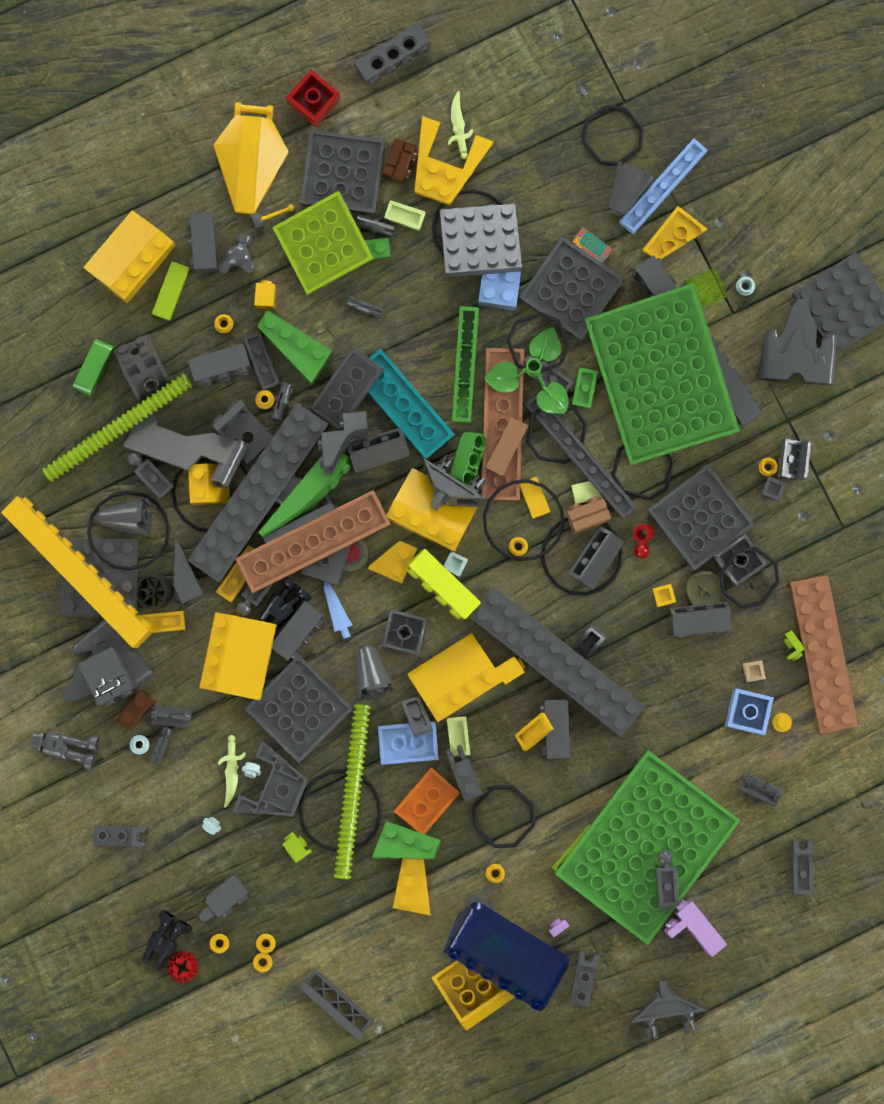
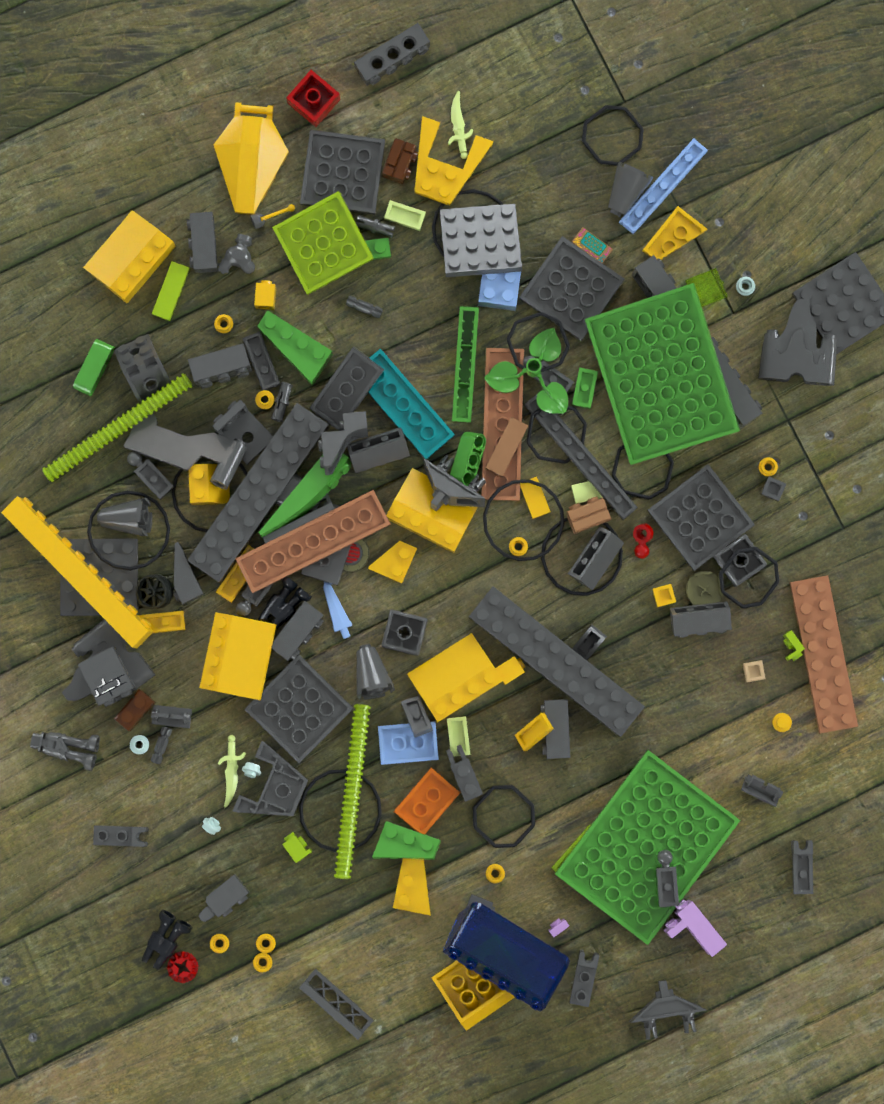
(443, 584): neon yellow brick -> none
(455, 563): light aqua plate -> none
(749, 712): light blue brick -> none
(794, 459): dark grey bracket -> none

